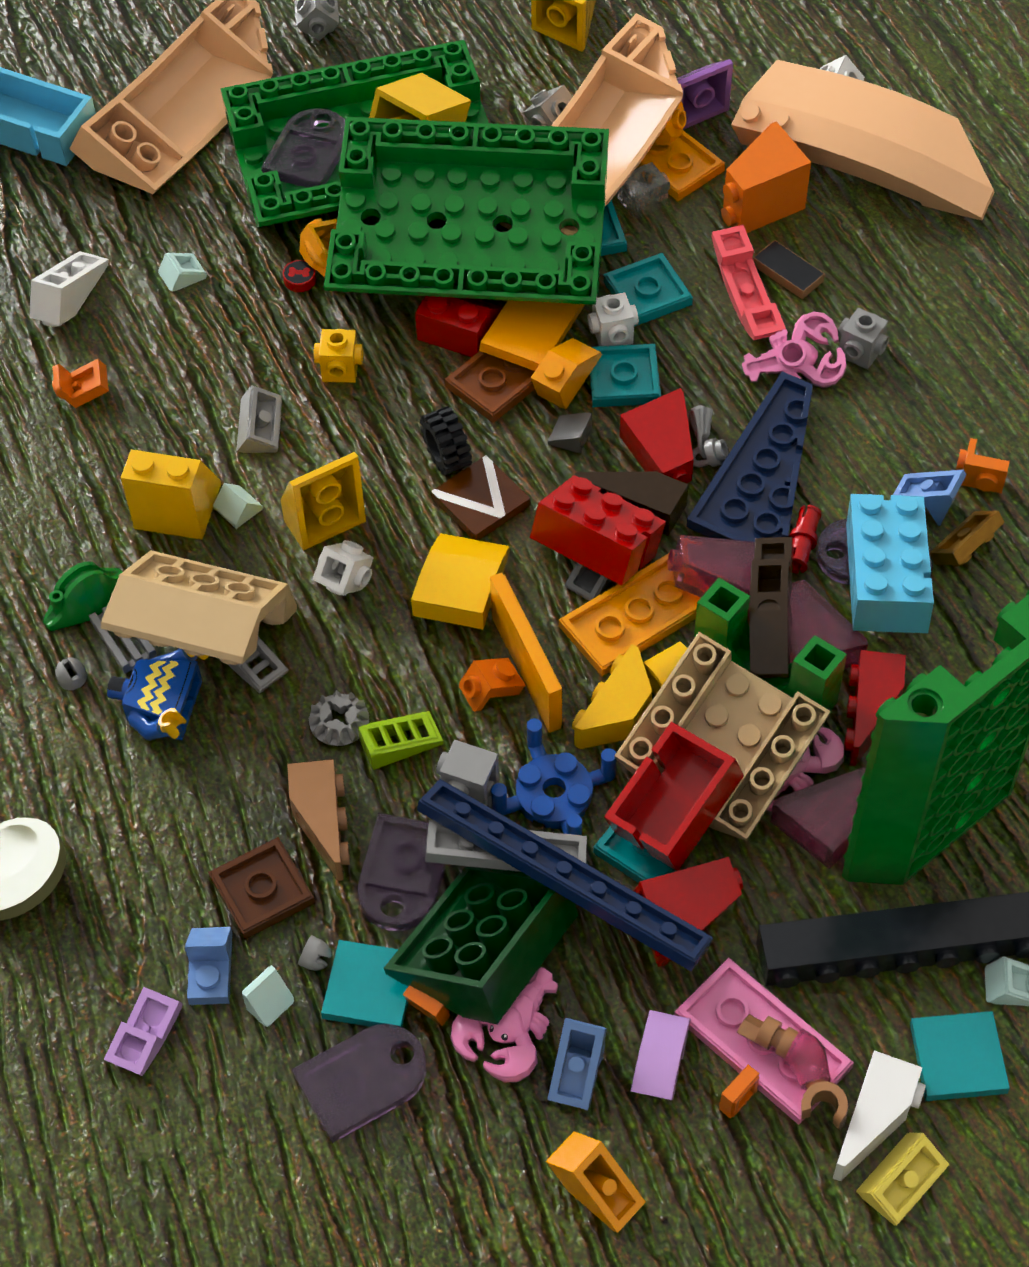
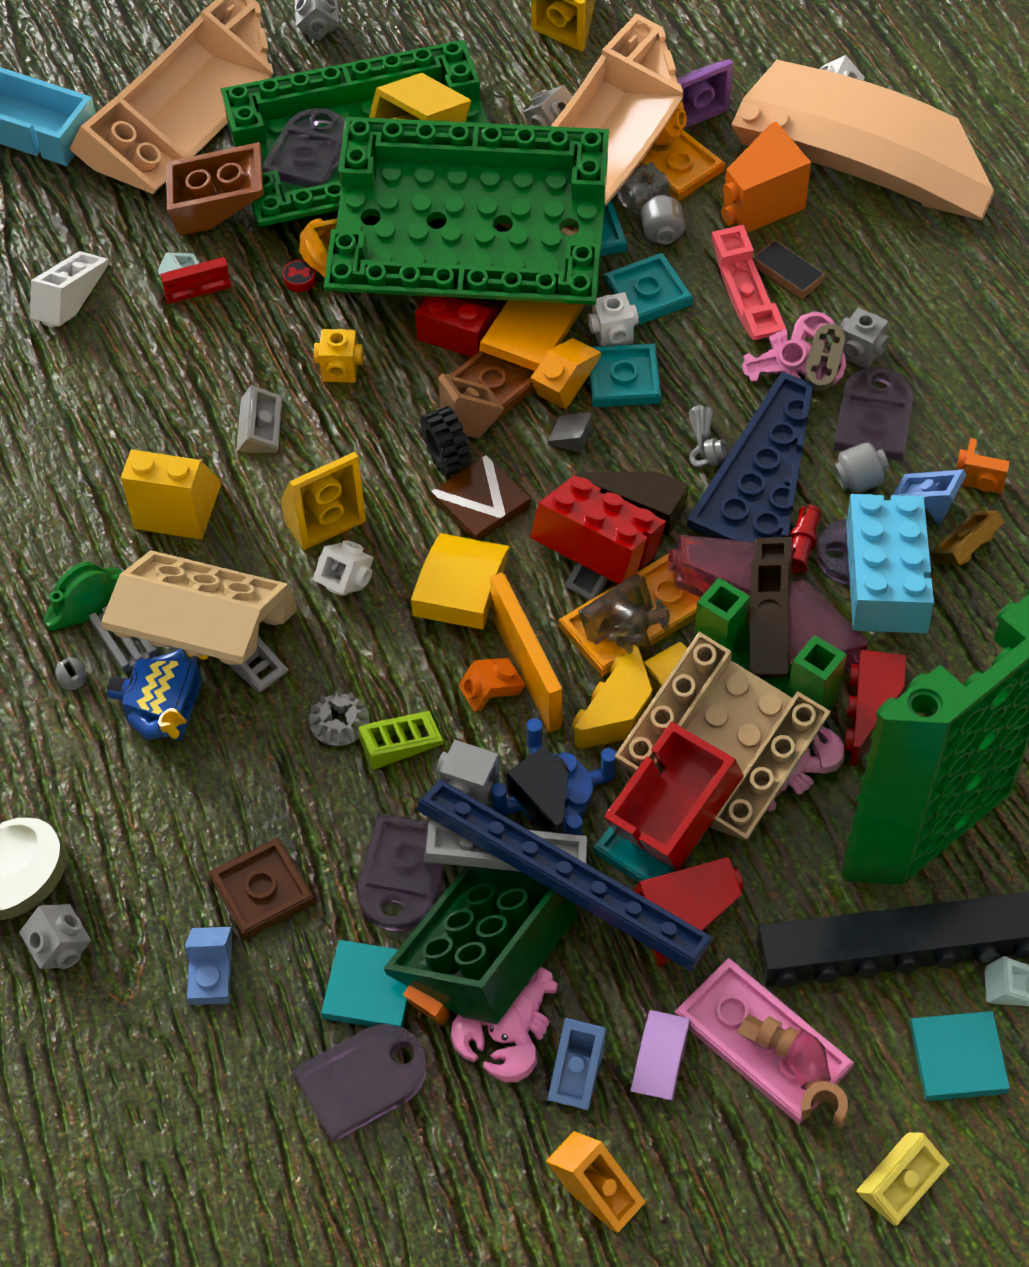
(55, 936): none -> light grey brick
(82, 384): orange bracket -> none
(144, 1033): lavender slope -> none
(195, 280): none -> red tile
(213, 186): none -> dark orange slope
(236, 505): light aqua slope -> none
(267, 996): light aqua slope -> none
(312, 952): light grey hinge -> none
(315, 806): medium nougat slope -> none
(471, 402): none -> medium nougat slope
(541, 788): none -> black slope
(628, 613): none -> clear smoke piece
(660, 436): red slope -> none
(662, 220): none -> light grey head
(739, 1091): orange tile -> none
(817, 355): none -> dark tan beam
(821, 816): clear pink slope -> none
(861, 468): none -> light grey head
(875, 413): none -> clear purple tile
(880, 1109): white slope -> none

